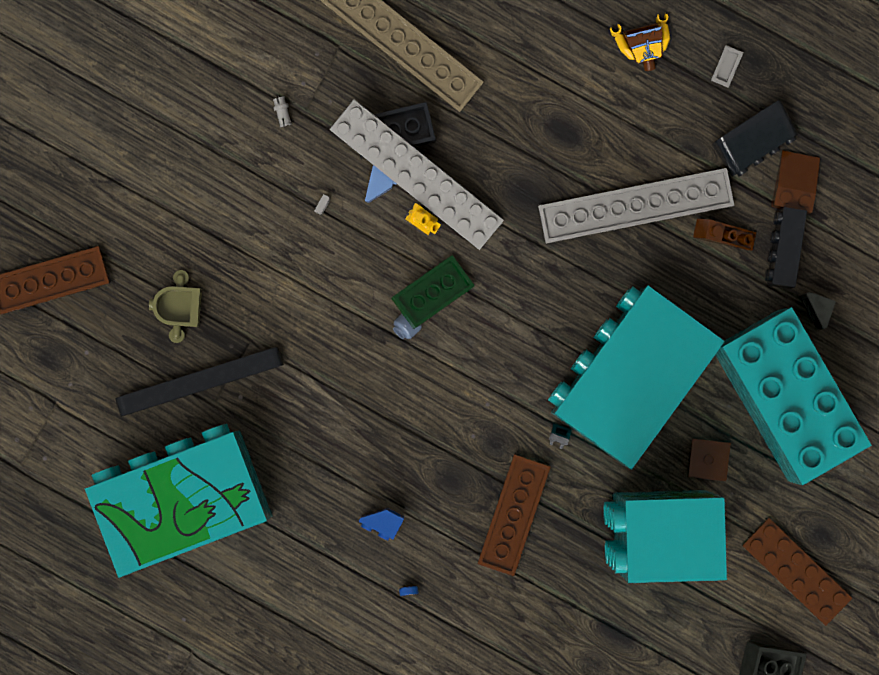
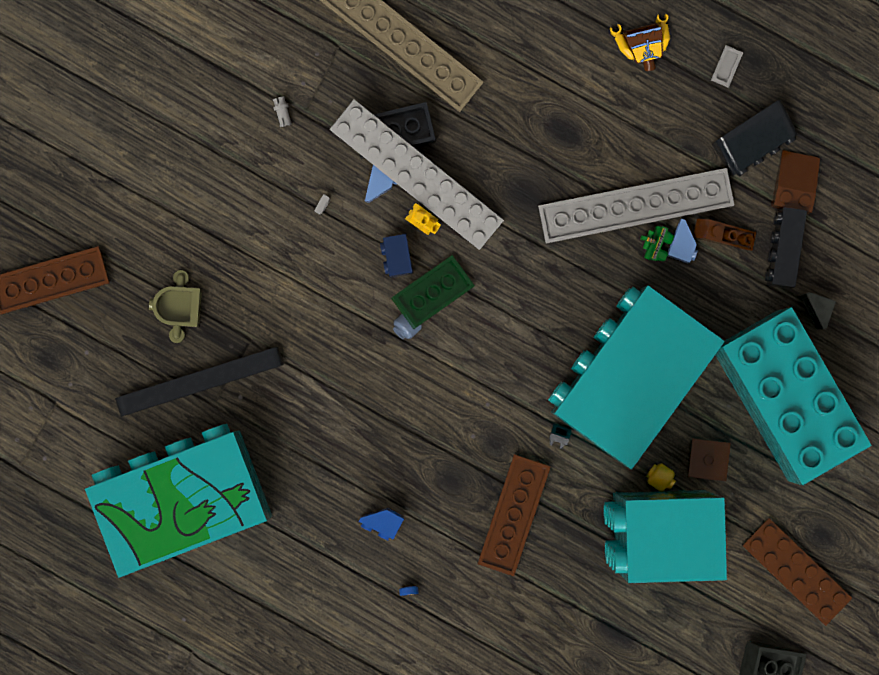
(397, 256): none -> dark blue brick
(654, 242): none -> green hips
(661, 477): none -> yellow head
(683, 244): none -> medium blue slope

